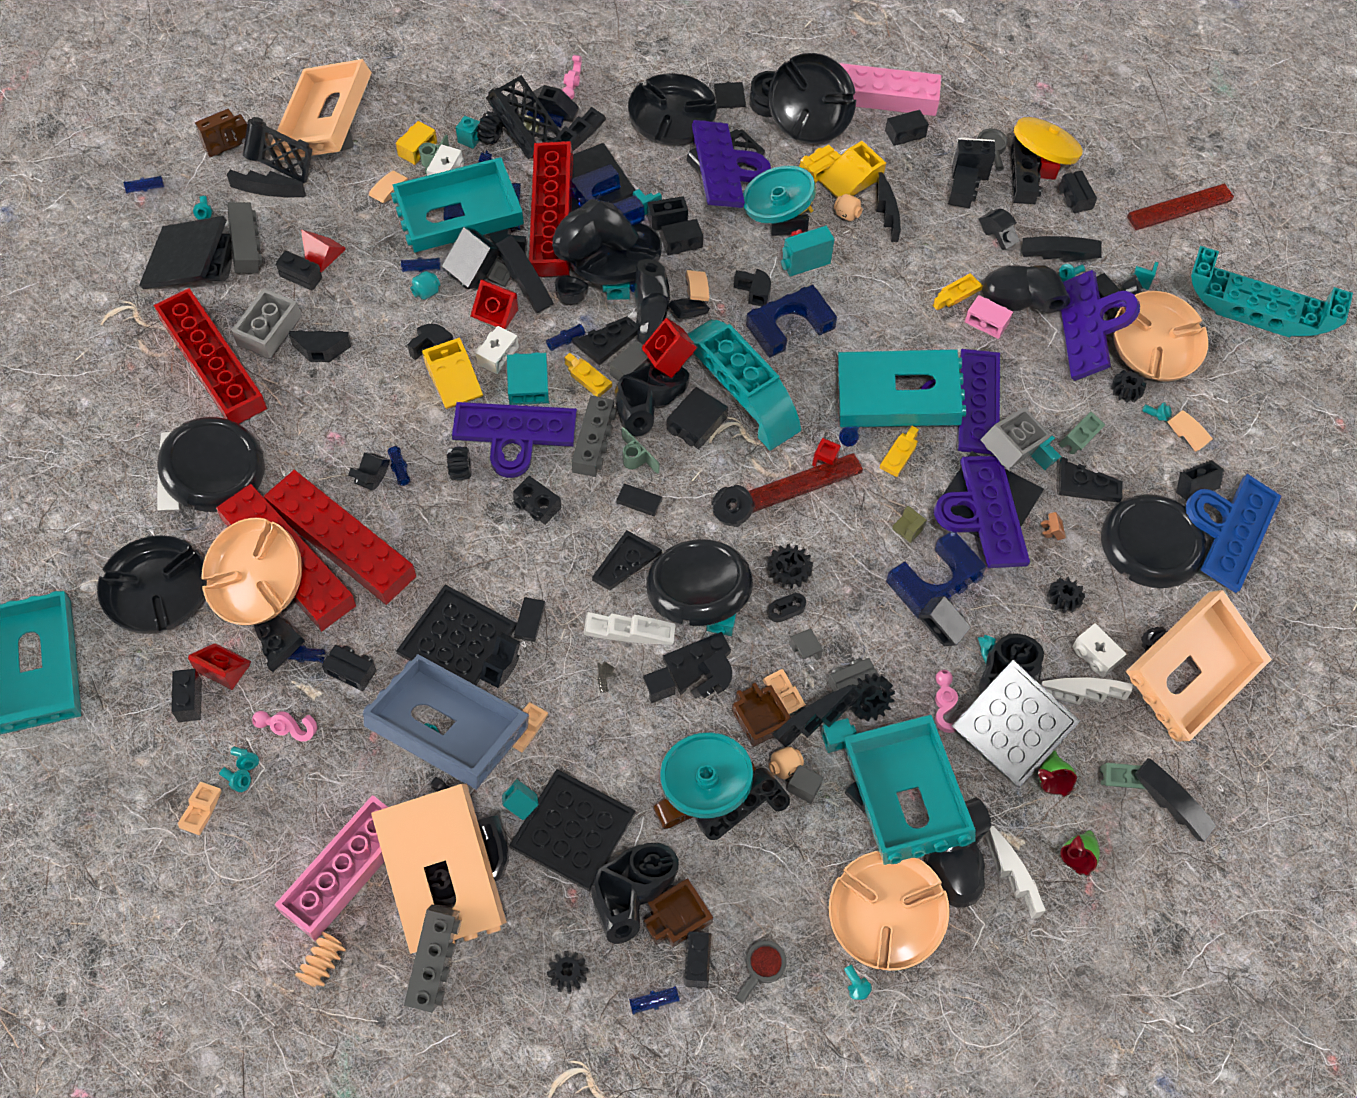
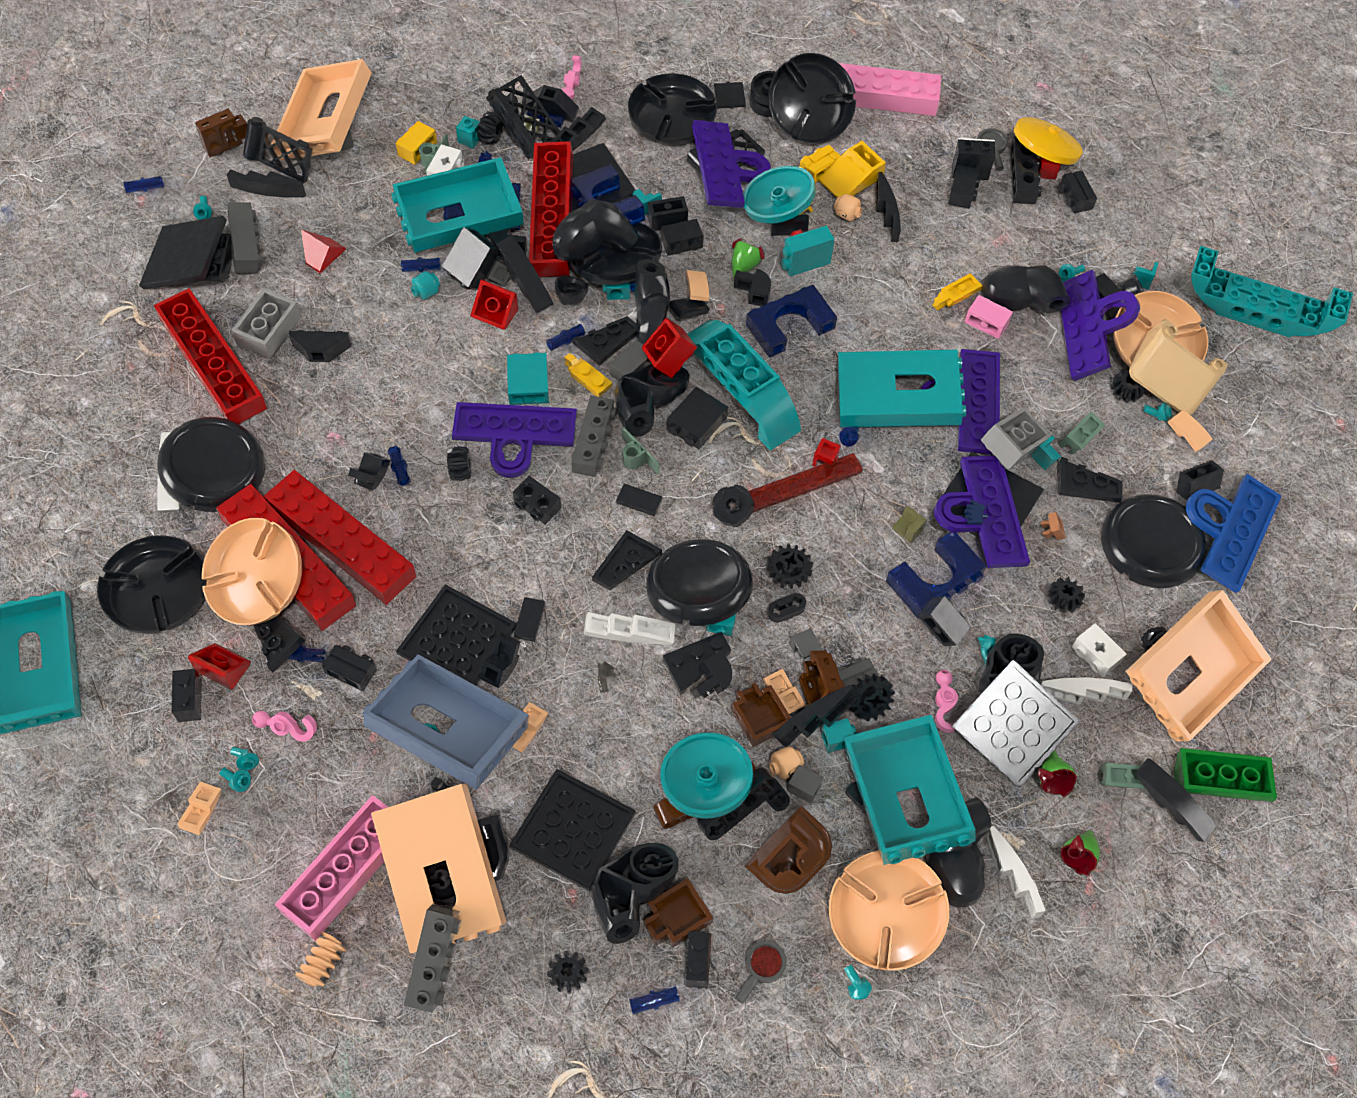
(299, 270): black brick -> none
(384, 187): light nougat slope -> none
(428, 336): black brick -> none
(452, 373): yellow slope -> none
(494, 351): white brick -> none
(520, 799): teal panel -> none
(659, 684): black panel -> none
(745, 256): none -> bright green hat
(792, 854): none -> reddish brown piece
(823, 676): none -> reddish brown piece
(900, 452): yellow hinge -> none
(906, 127): black brick -> none
(975, 513): none -> dark blue piece
(1001, 224): black brick -> none
(1062, 246): black slope -> none
(1173, 371): none -> tan windscreen
(1180, 206): clear red plate -> none
(1226, 775): none -> green brick

